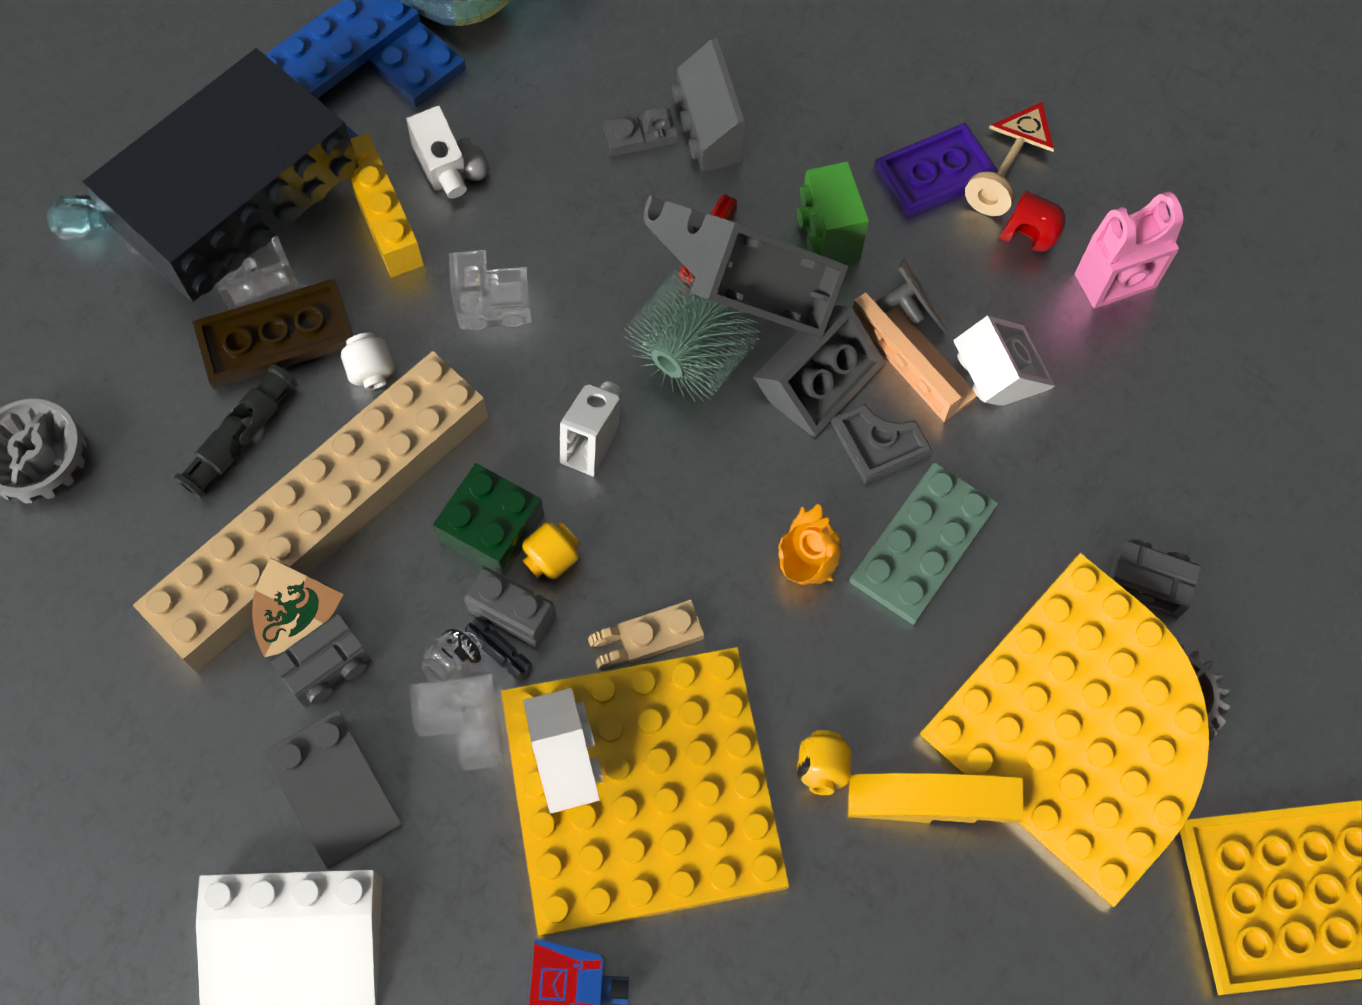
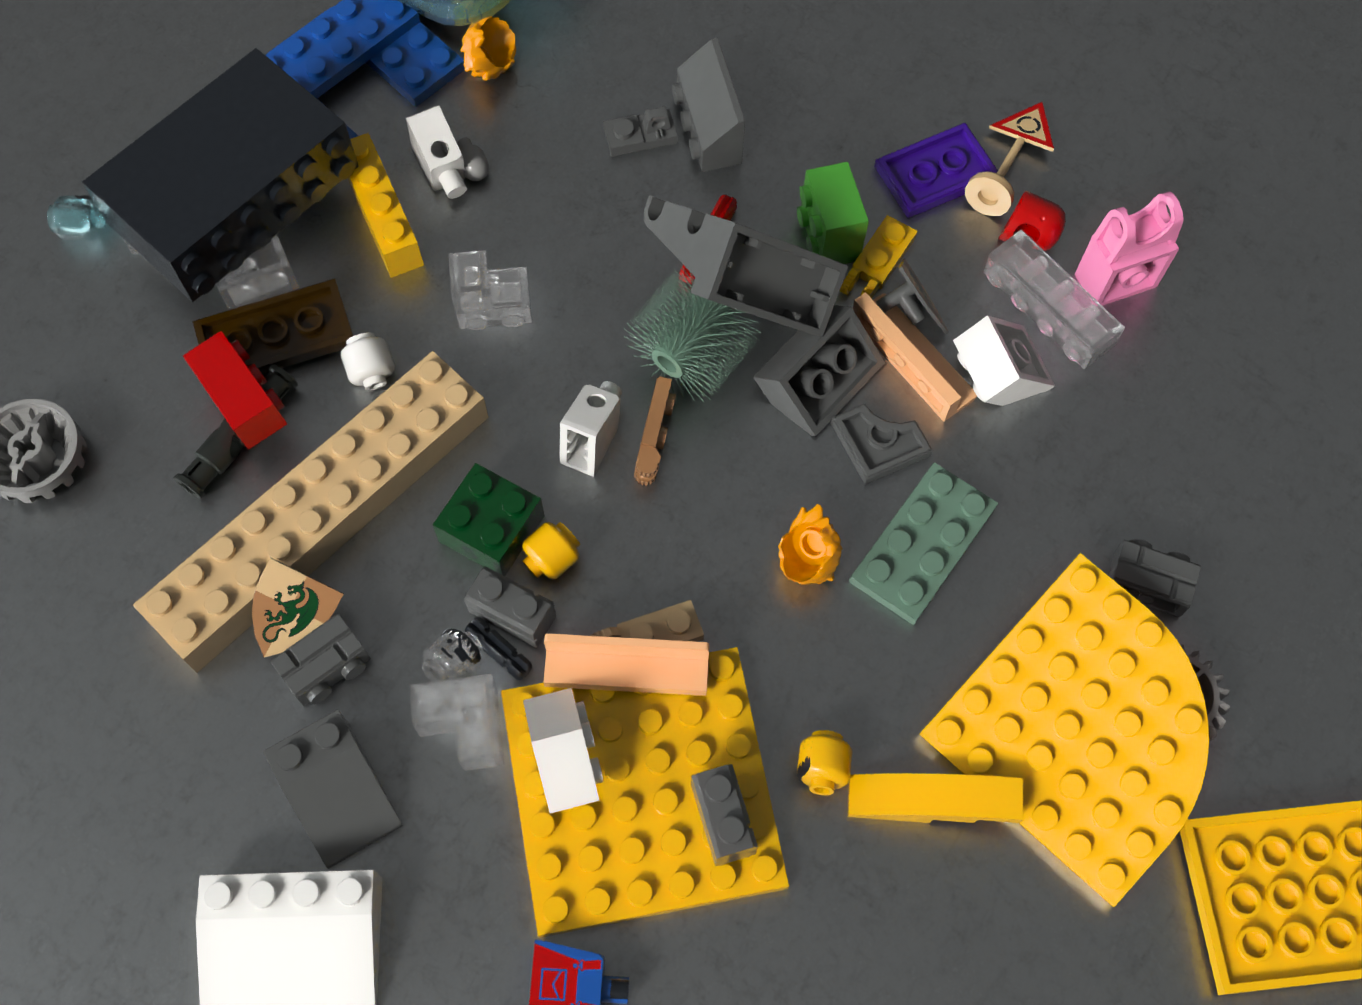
(236, 388): none -> red brick
(488, 48): none -> light orange hair
(626, 664): none -> light nougat panel
(654, 434): none -> medium nougat hinge
(723, 815): none -> dark grey brick
(880, 256): none -> yellow hinge
(1052, 299): none -> clear brick

